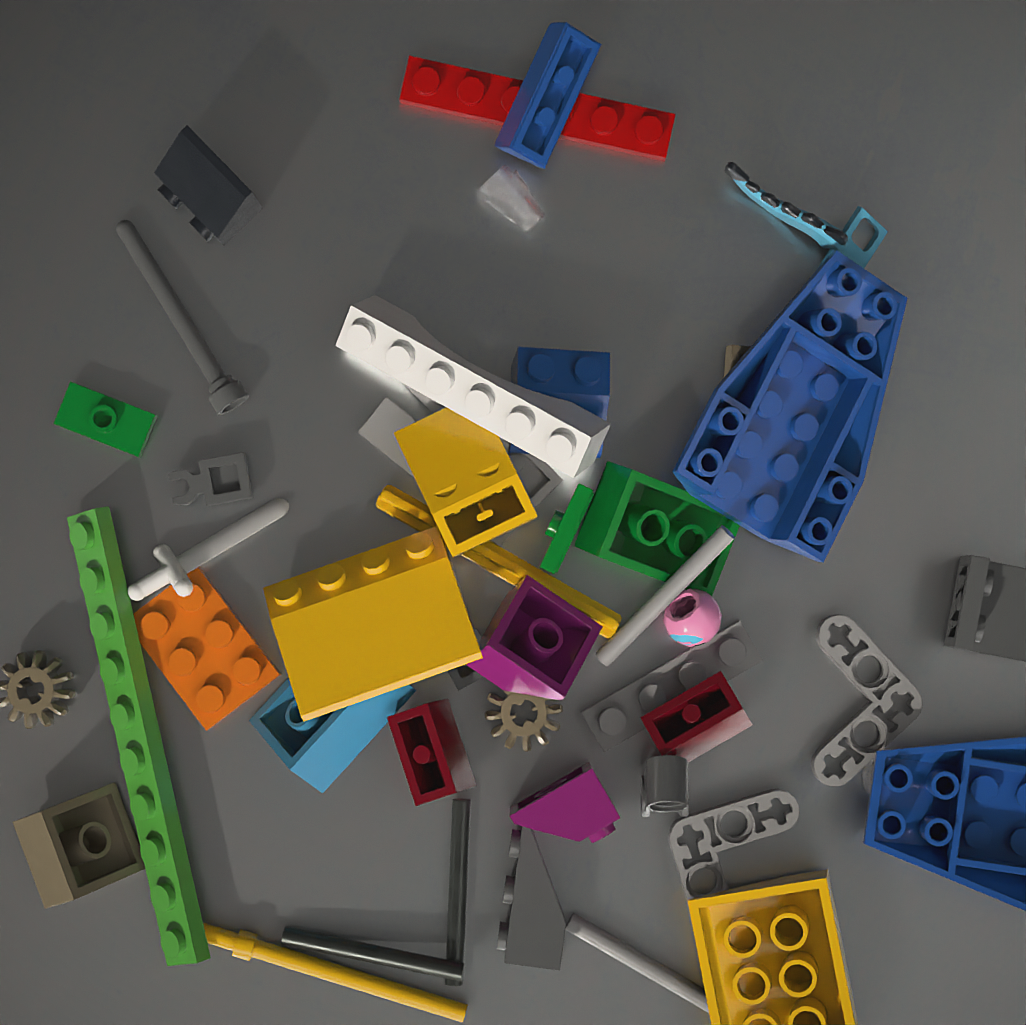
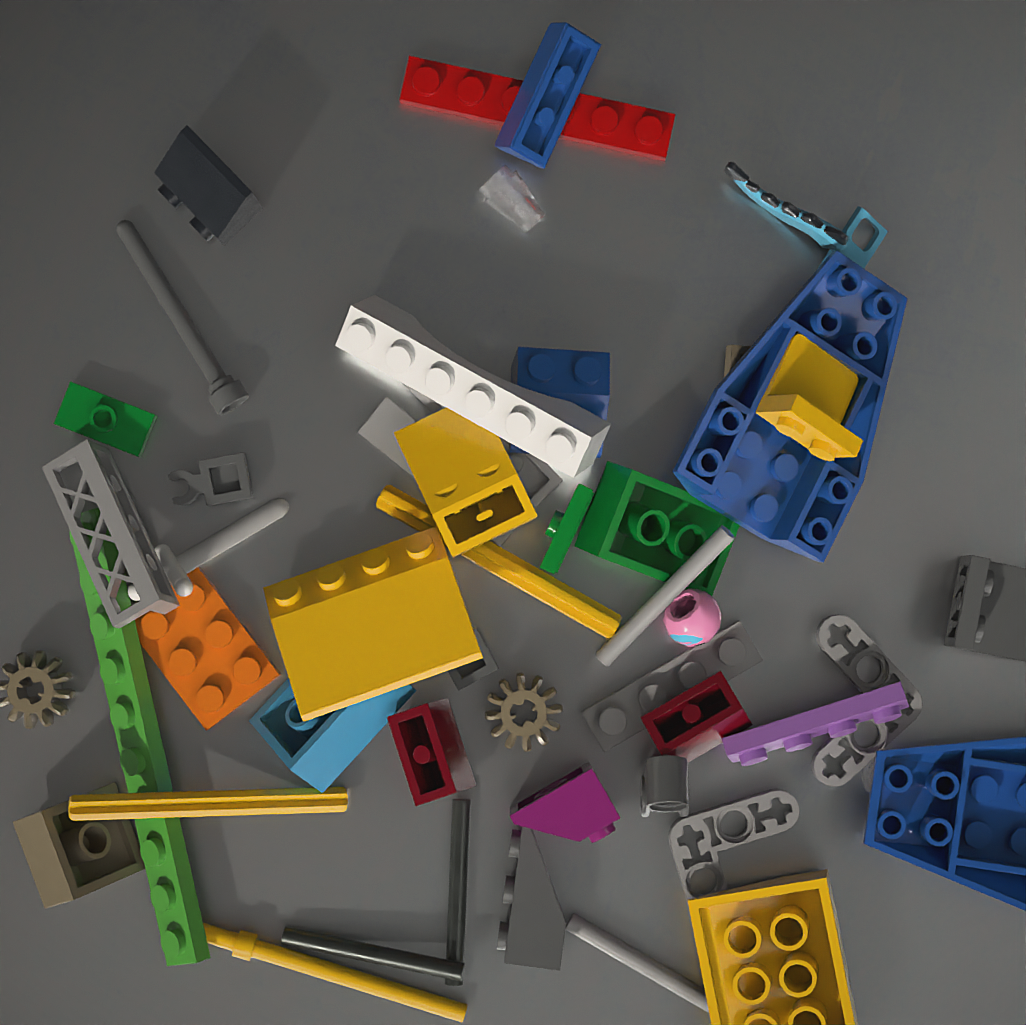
(126, 531): none -> light grey fence
(206, 803): none -> yellow axle
(535, 642): magenta slope -> none
(811, 399): none -> yellow bracket
(835, 718): none -> medium lavender plate

